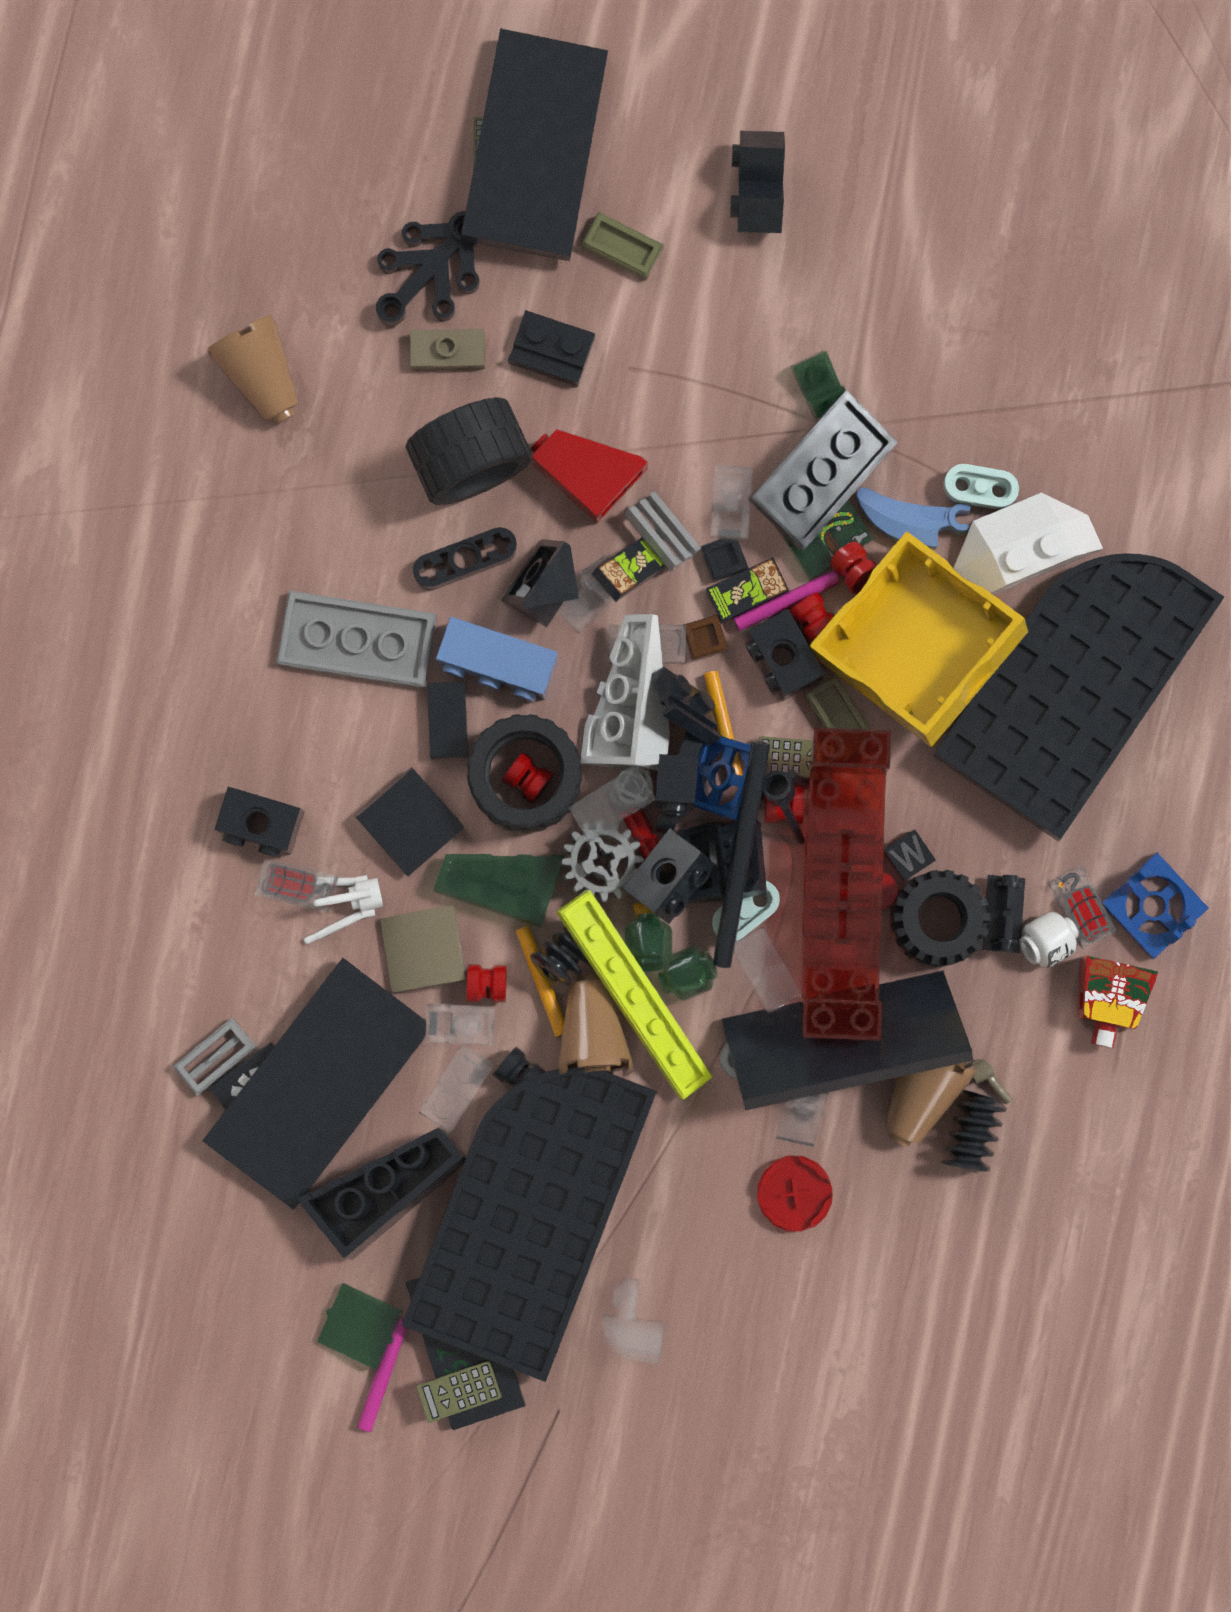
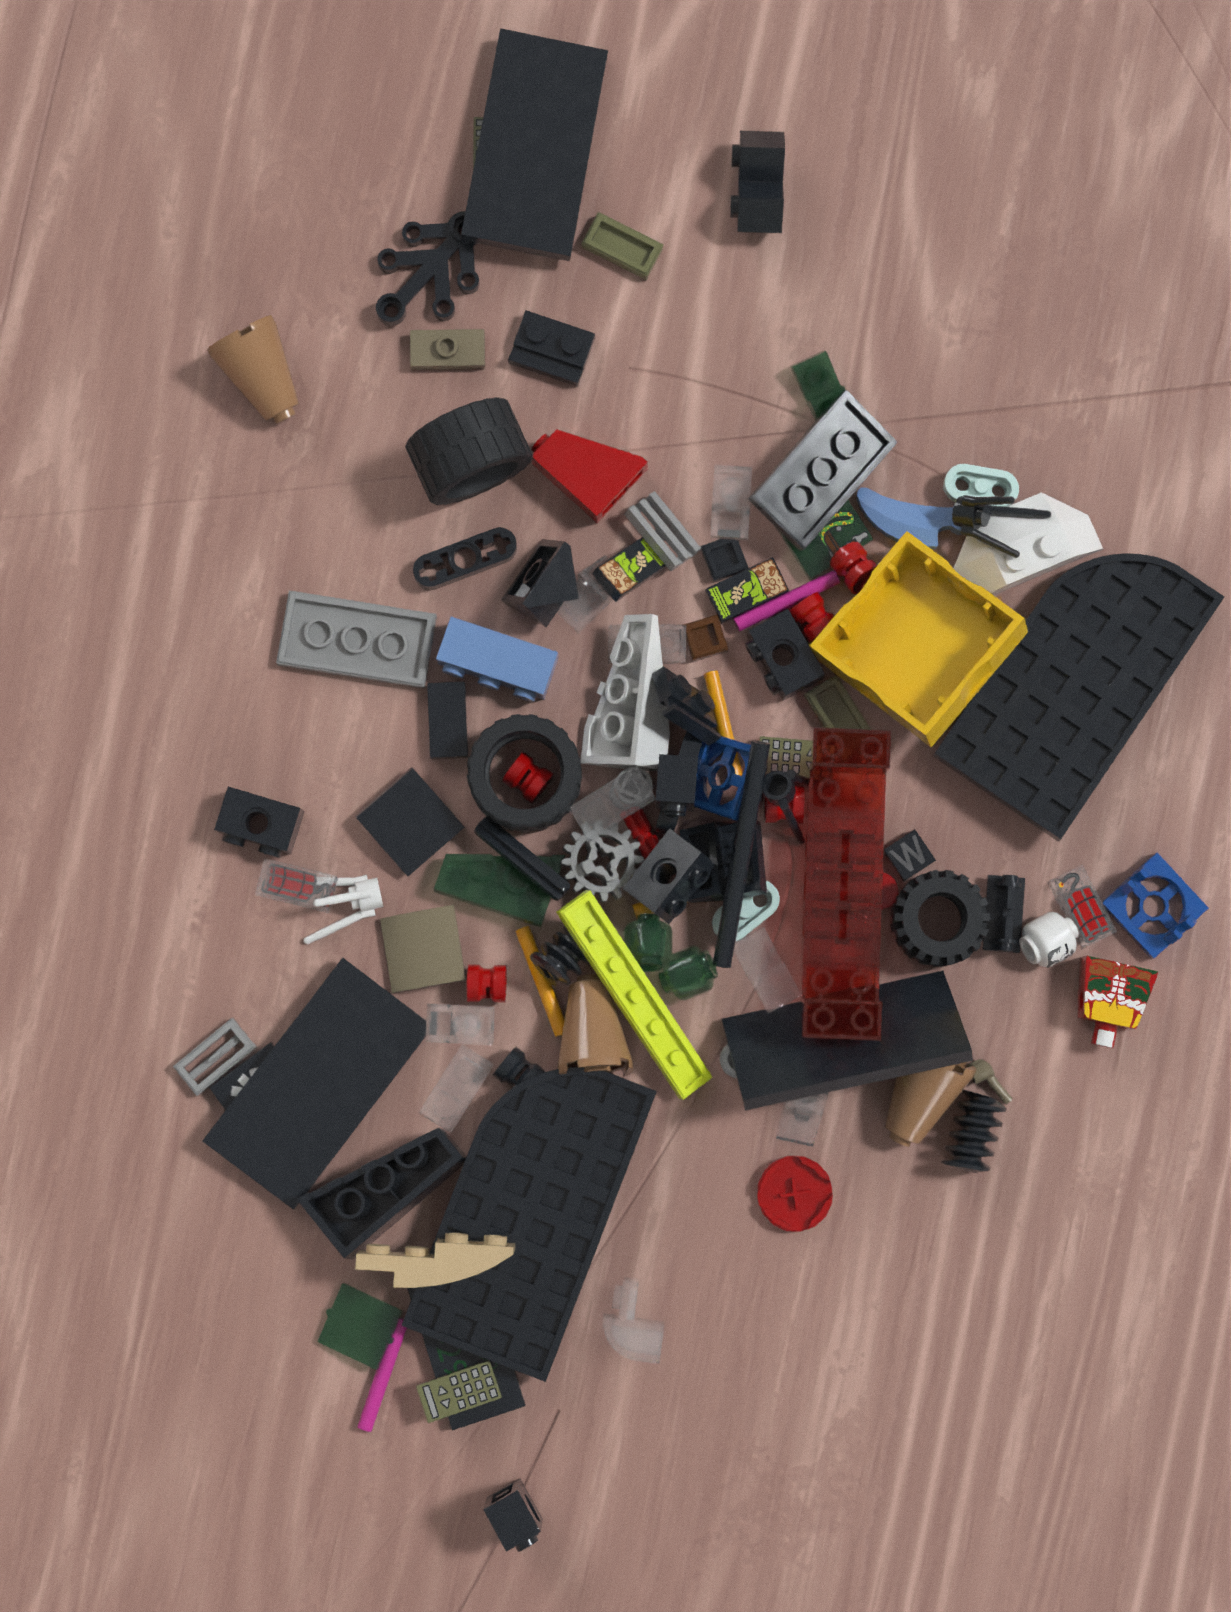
(453, 1260): none -> tan slope
(514, 1516): none -> black brick
(522, 858): none -> black axle
(975, 512): none -> black plant

